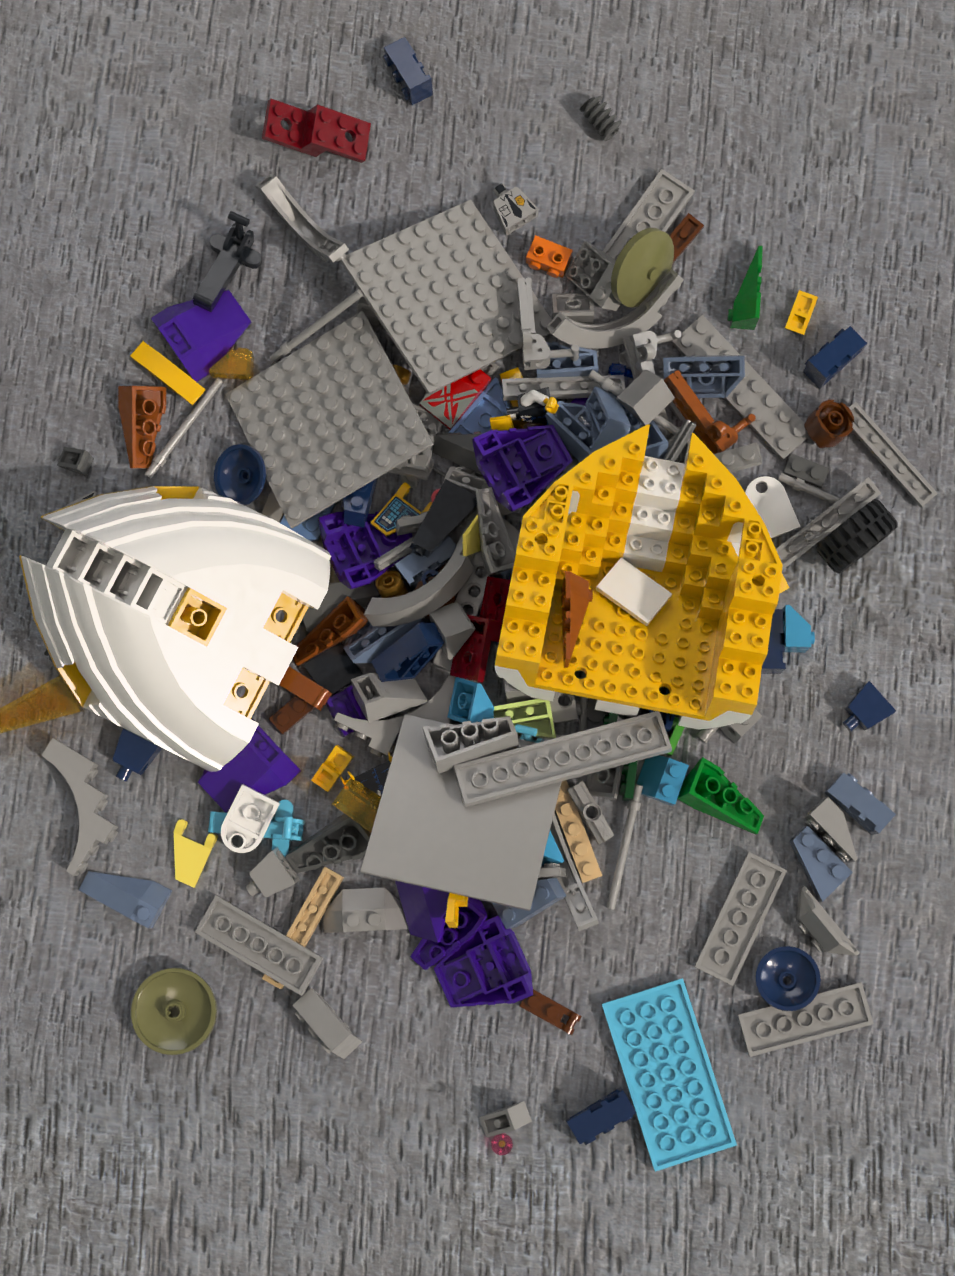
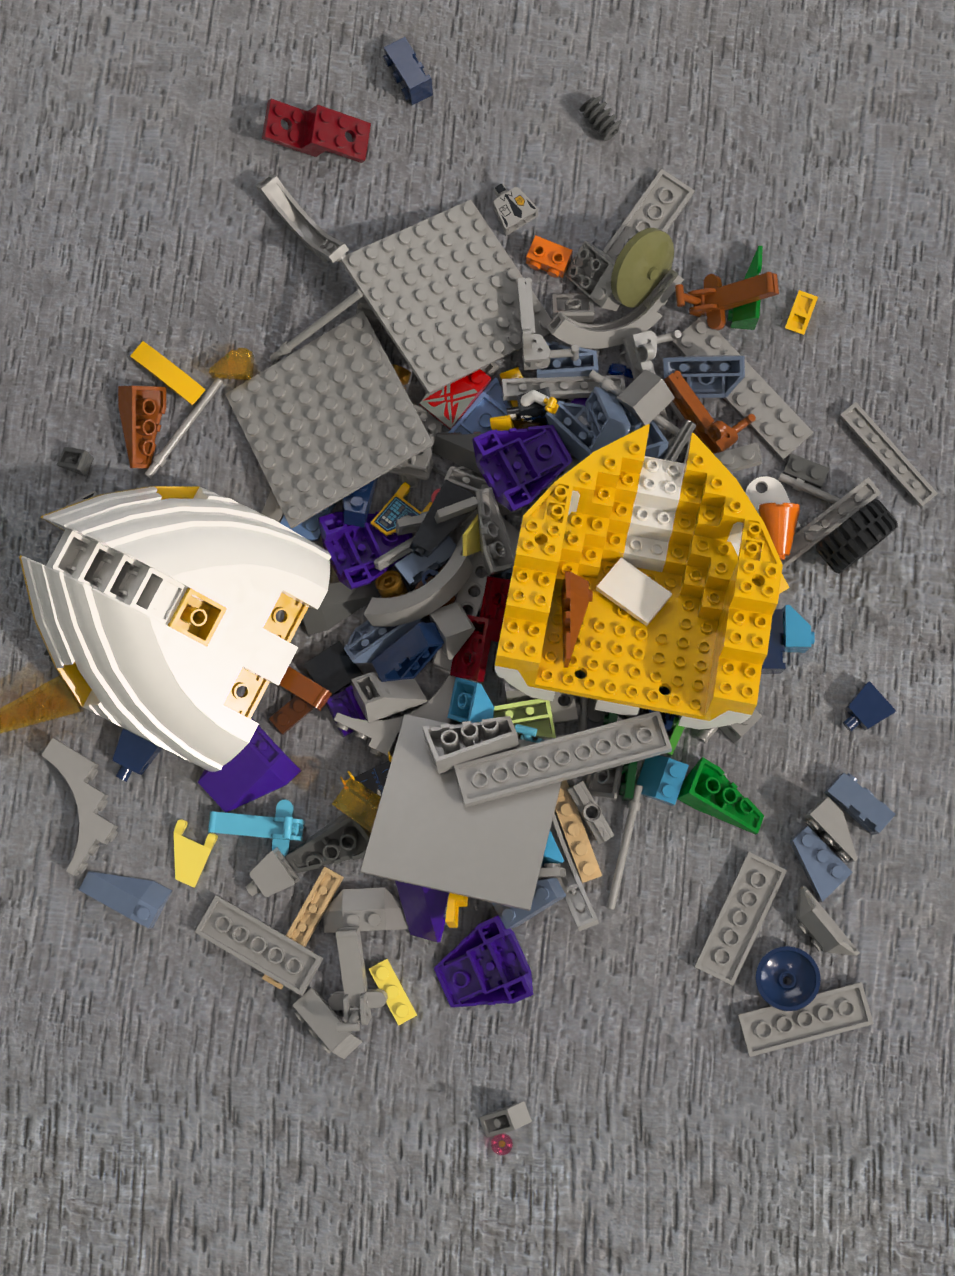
(174, 1011): olive dish -> none
(202, 336): dark purple wedge -> none
(232, 473): dark blue dish -> none
(233, 252): black piece -> none
(248, 818): white tile -> none
(332, 768): yellow slope -> none
(334, 628): dark orange wedge -> none
(356, 998): none -> light grey piece
(397, 998): none -> light yellow plate
(456, 509): none -> light grey tile
(469, 922): dark purple wedge -> none
(550, 1011): reddish brown plate -> none
(601, 1116): dark blue wedge -> none
(669, 1074): medium azure plate -> none
(685, 234): reddish brown plate -> none
(715, 298): none -> dark orange piece
(781, 524): none -> orange cone
(829, 423): reddish brown brick -> none
(834, 356): dark blue wedge -> none

